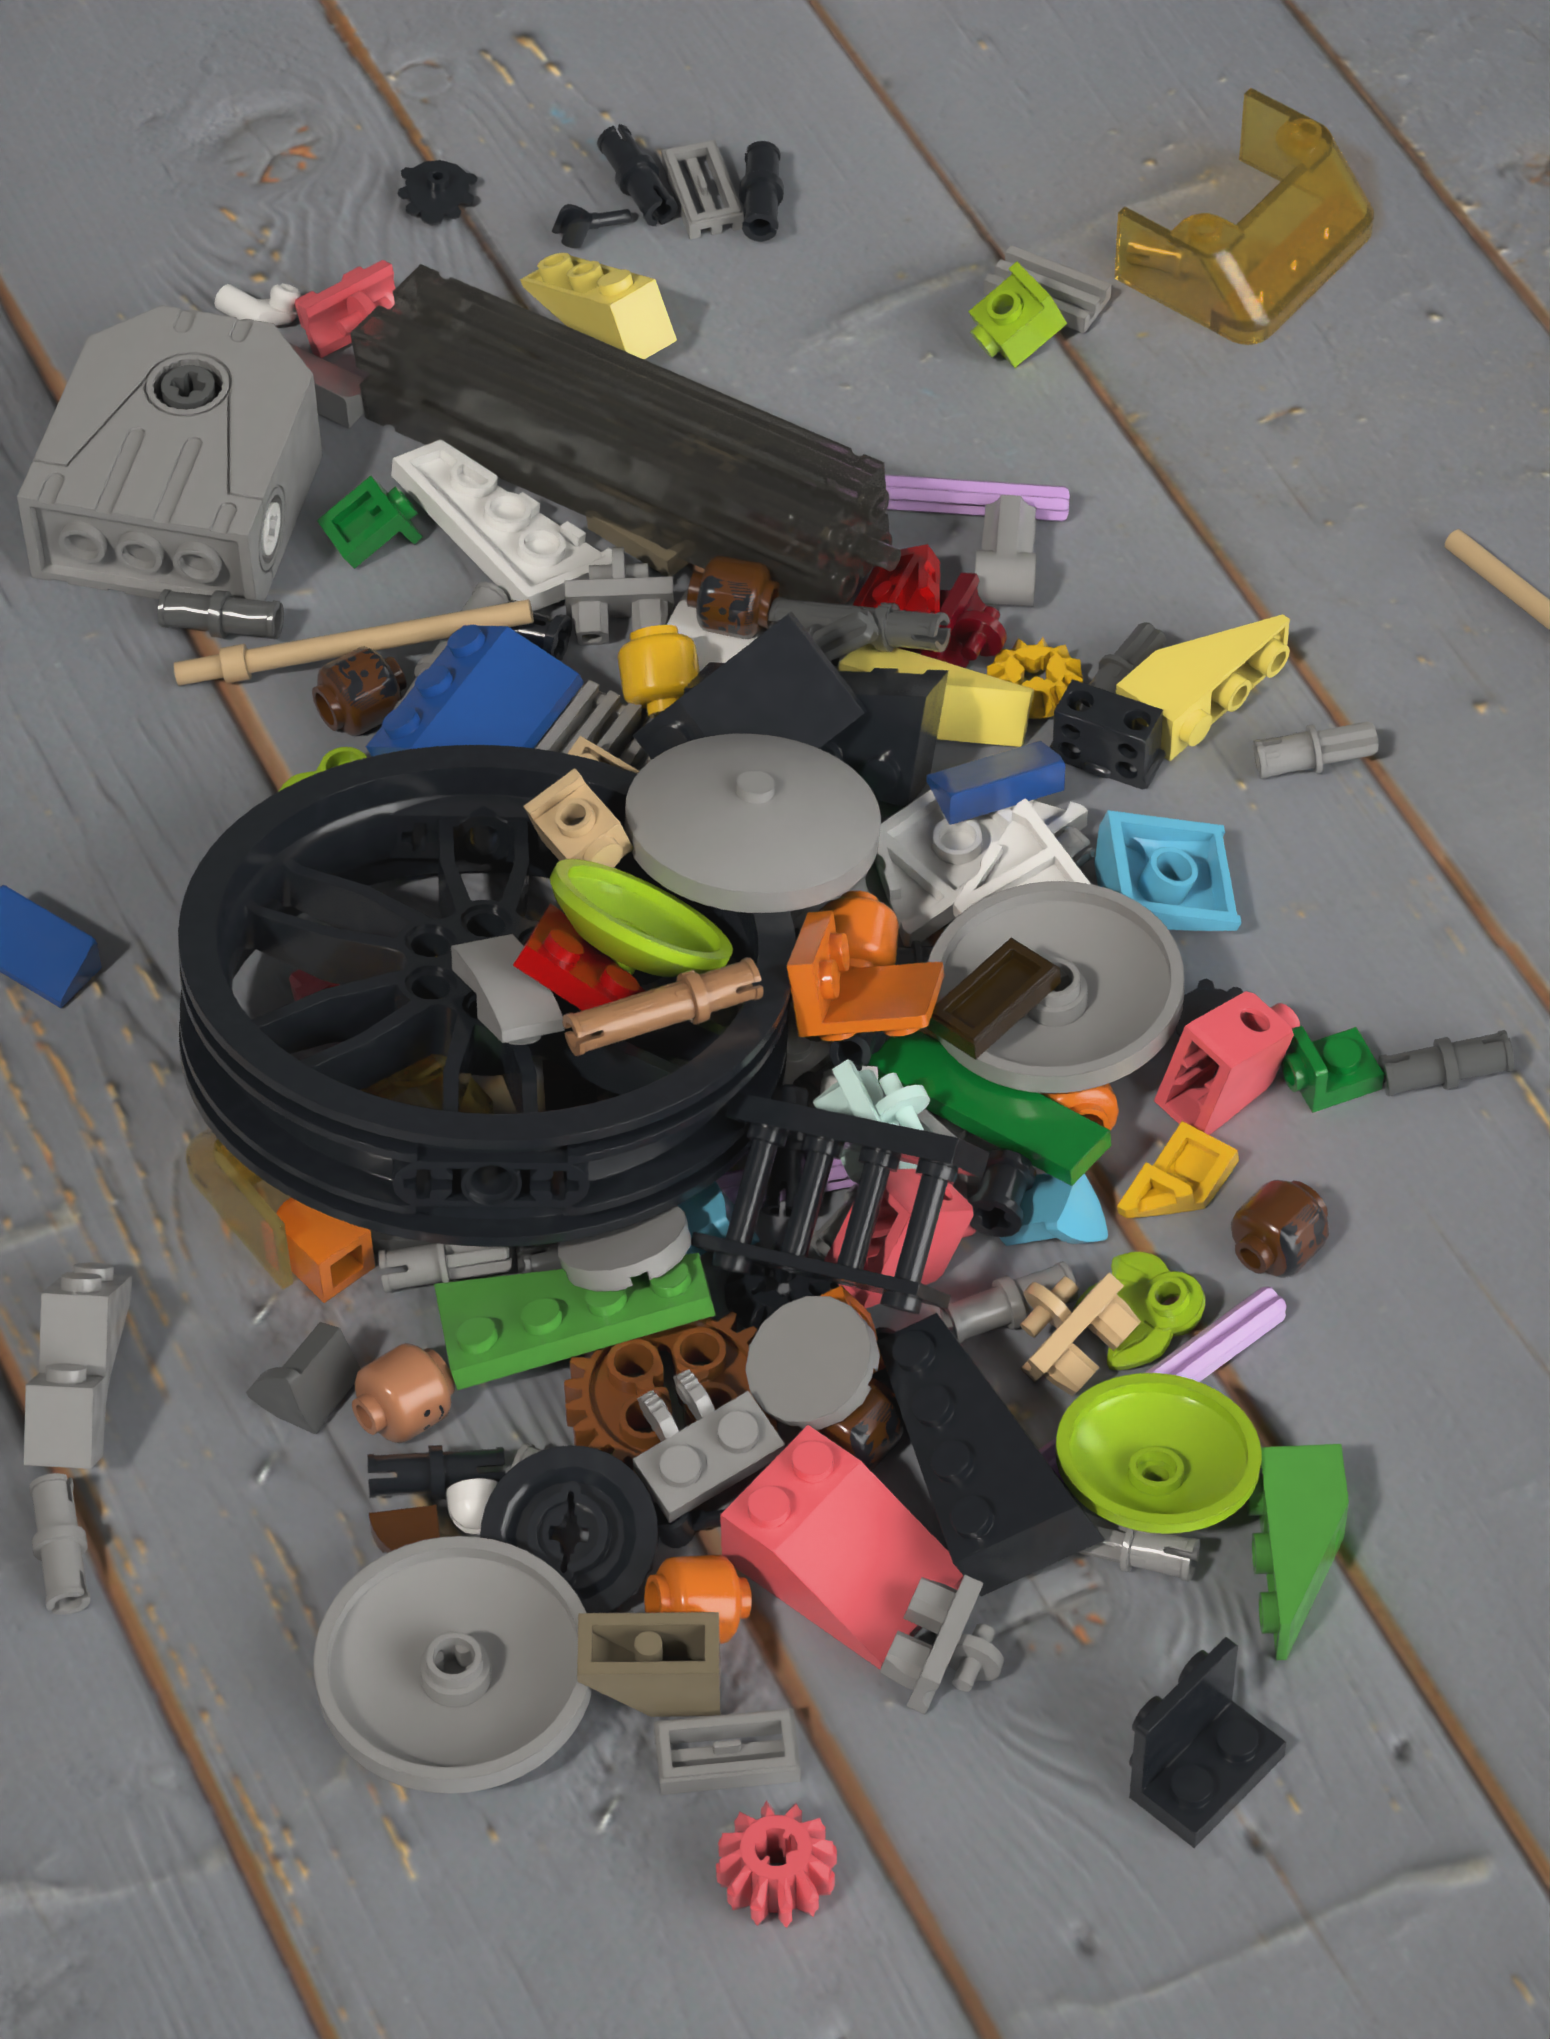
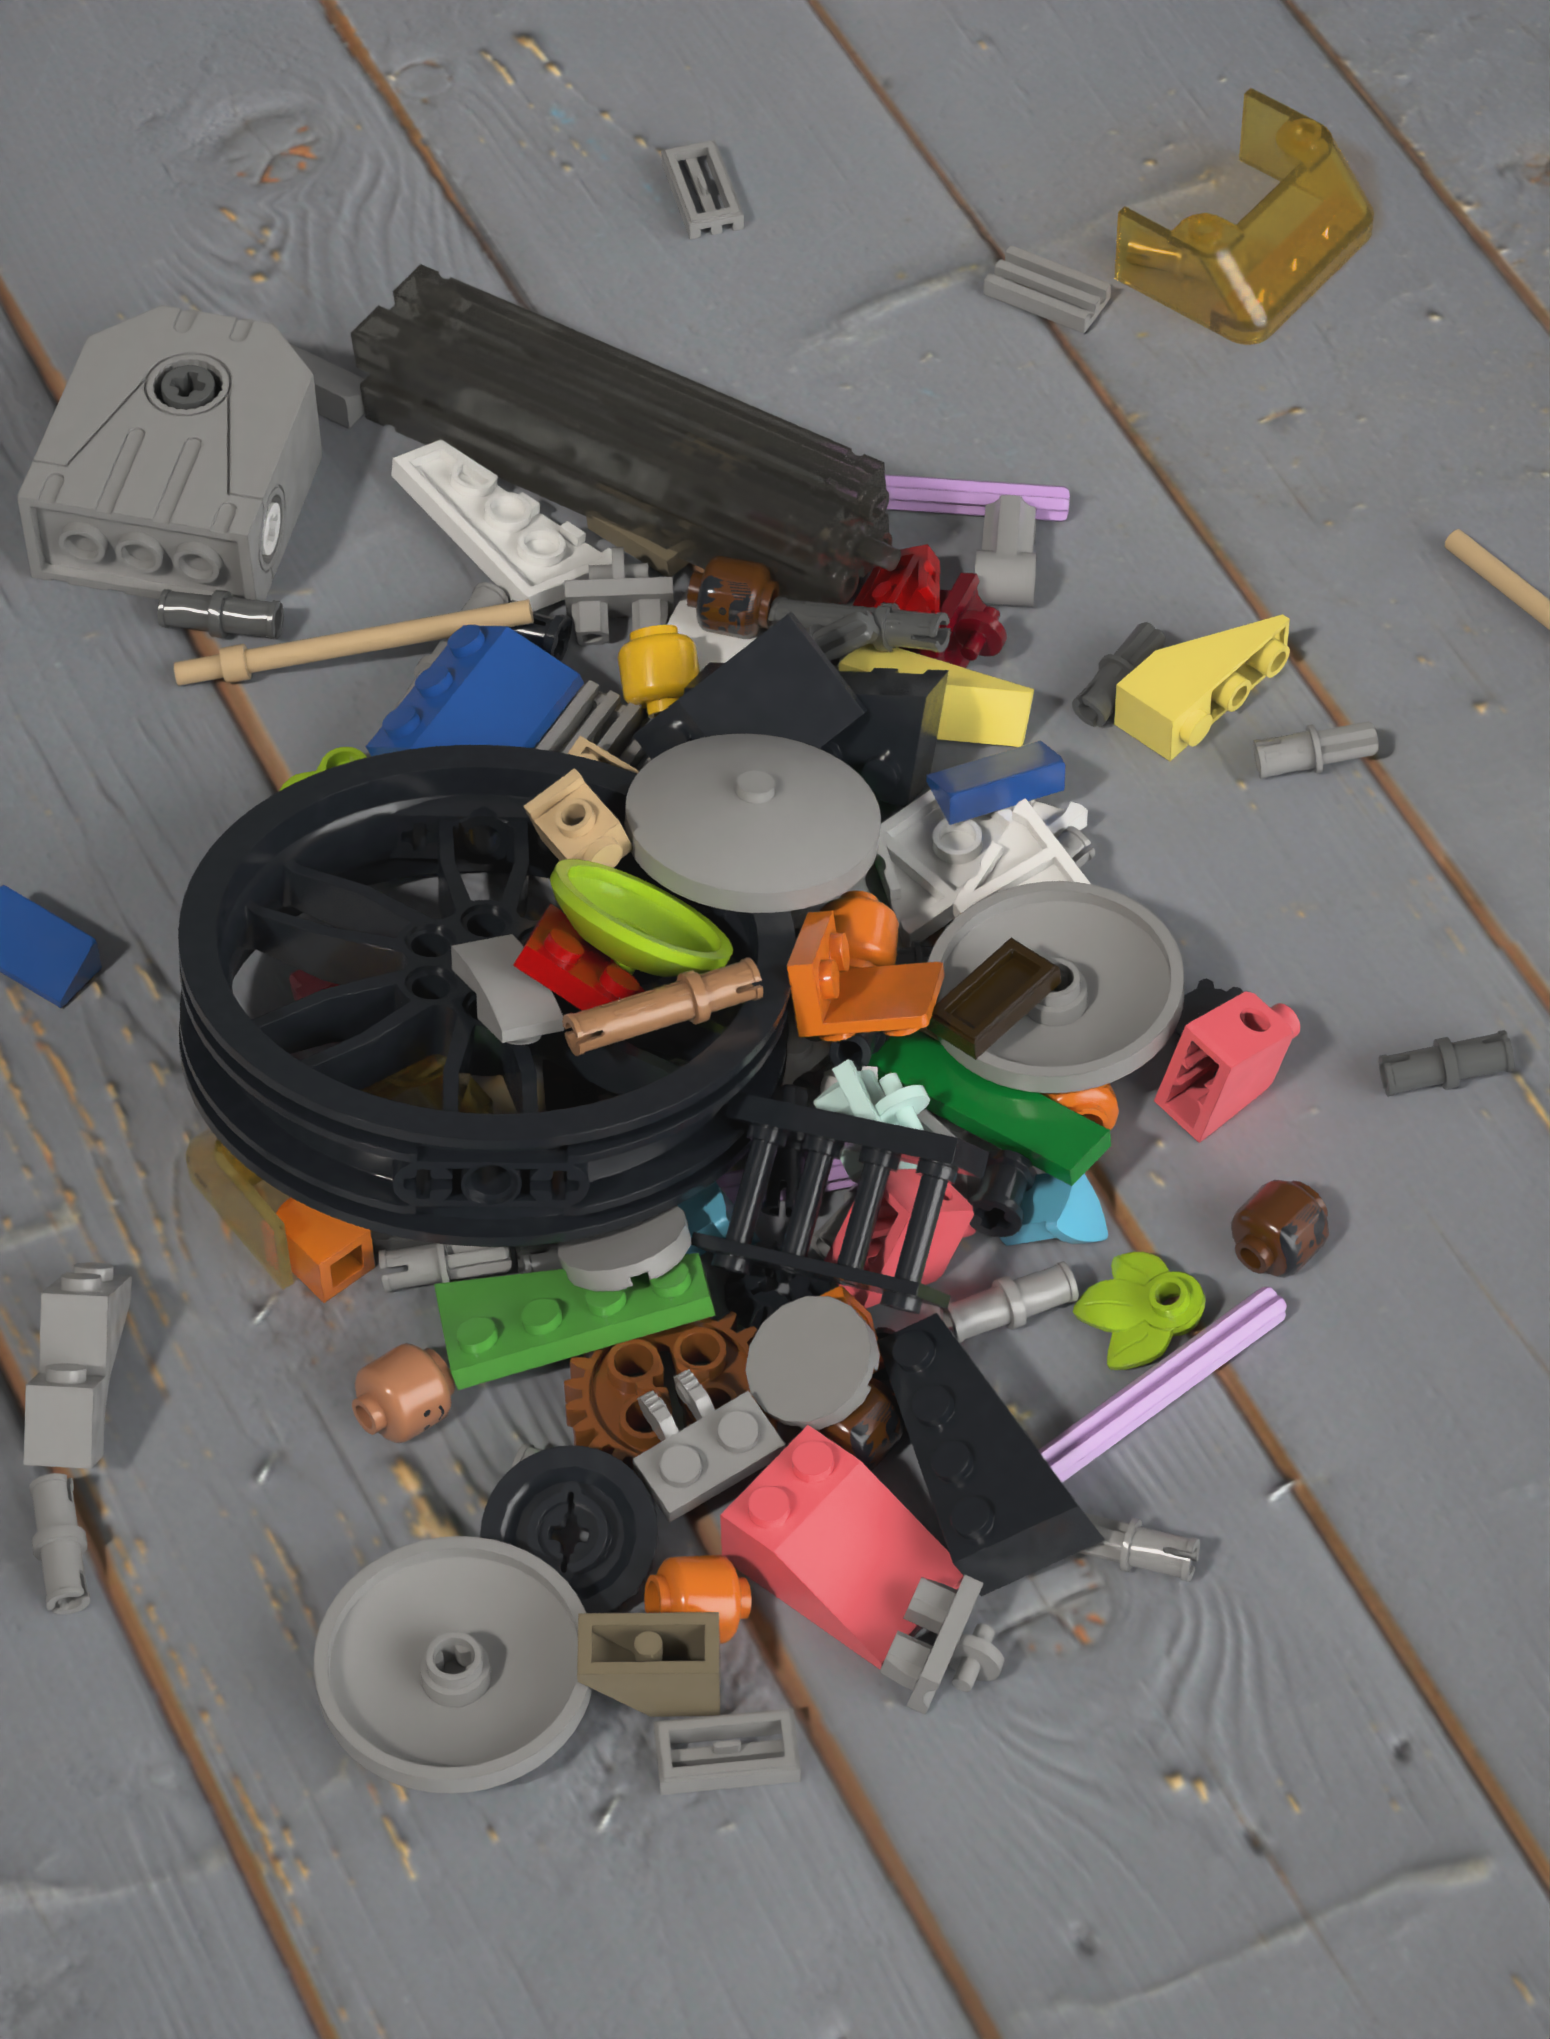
(276, 310): white arm -> none
(309, 1381): dark grey tile -> none
(342, 307): coral hips -> none
(358, 690): reddish brown head -> none
(368, 520): green bracket -> none
(403, 1526): reddish brown tile -> none
(431, 1471): black pin -> none
(436, 190): black piece -> none
(467, 1503): white hinge -> none
(576, 222): black hand -> none
(603, 303): light yellow slope -> none
(637, 175): black pin -> none
(683, 1530): black hand -> none
(761, 191): black pin -> none
(781, 1888): coral gear -> none
(1015, 317): lime brick -> none
(1058, 1356): tan hips -> none
(1059, 667): yellow gear -> none
(1108, 734): black piece -> none
(1158, 1453): lime dish -> none
(1169, 868): medium azure slope -> none
(1182, 1177): yellow slope -> none
(1199, 1748): black bracket -> none
(1302, 1525): bright green slope -> none
(1330, 1068): green bracket -> none

